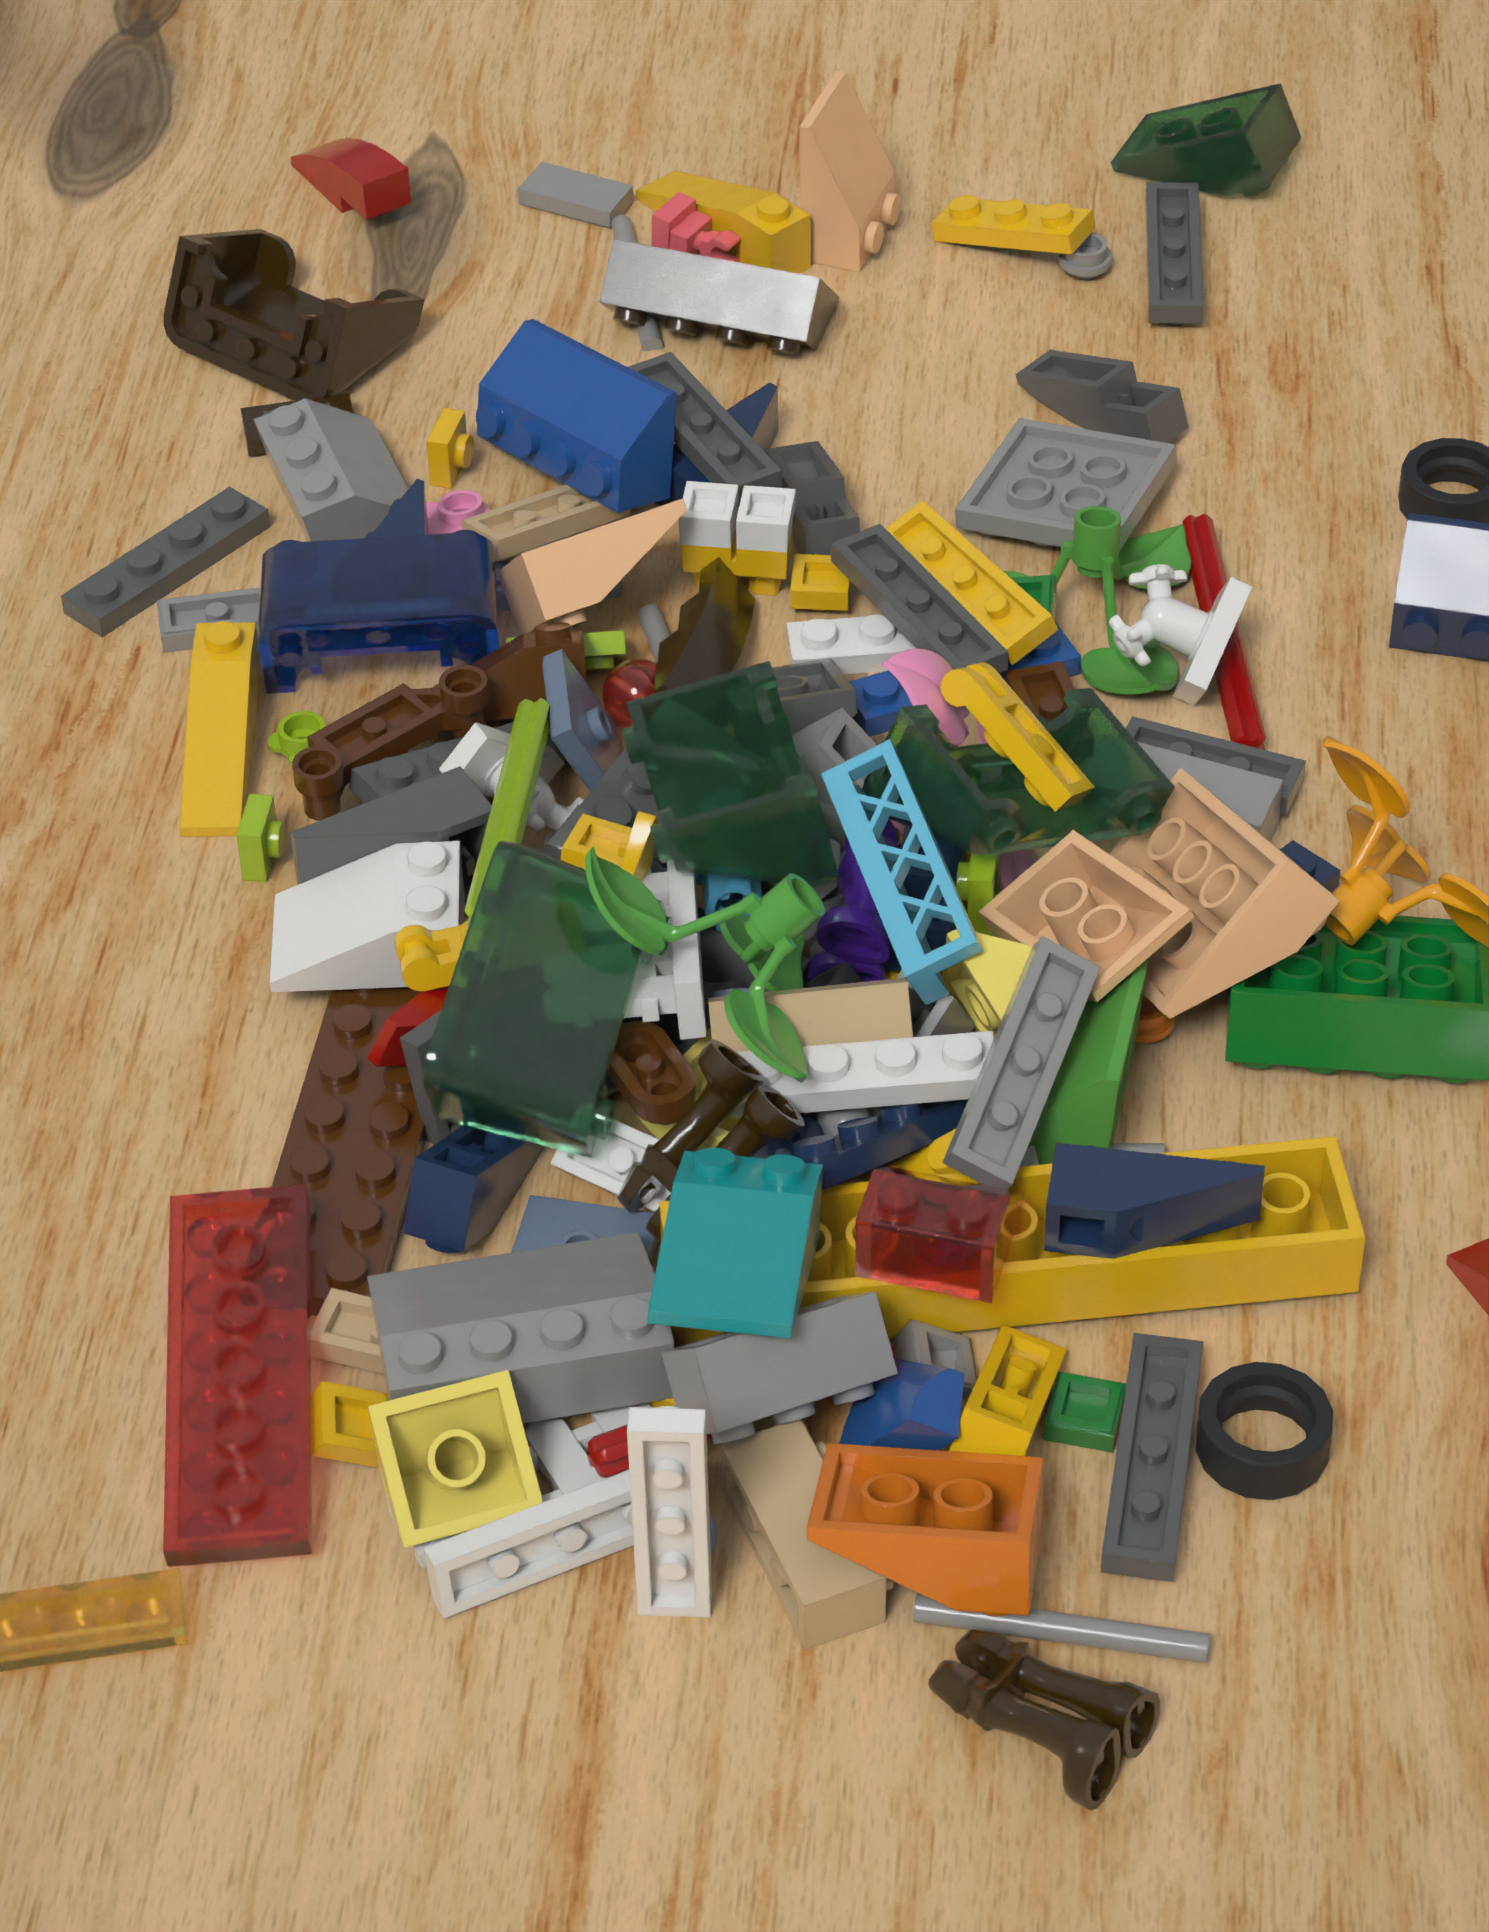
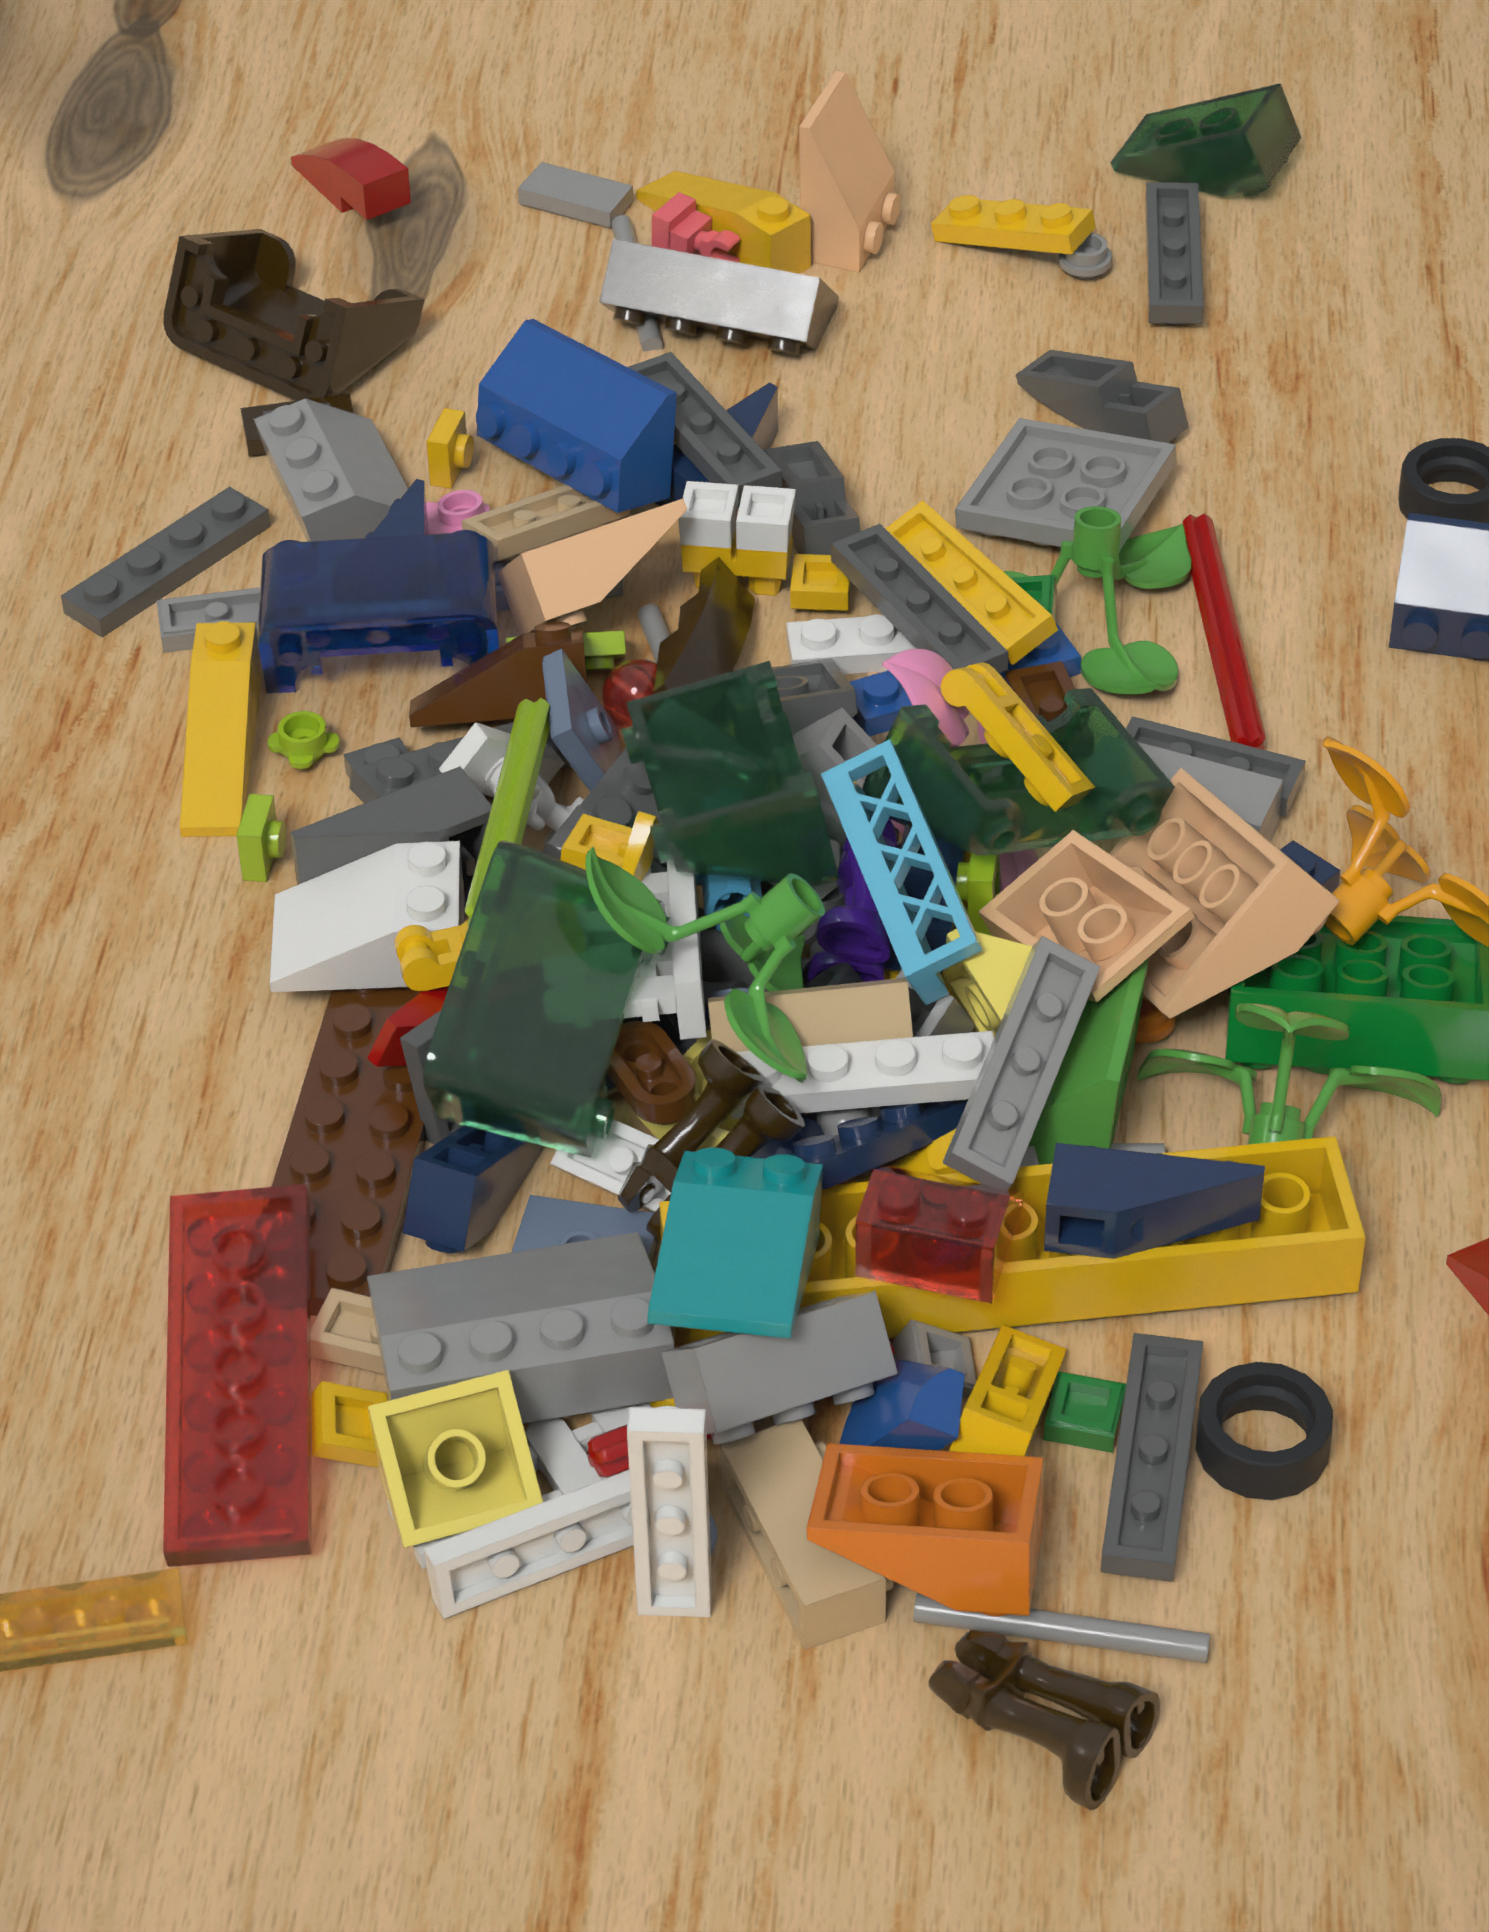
(384, 730): reddish brown plate -> none
(1181, 627): white piece -> none
(1276, 1119): none -> bright green plant

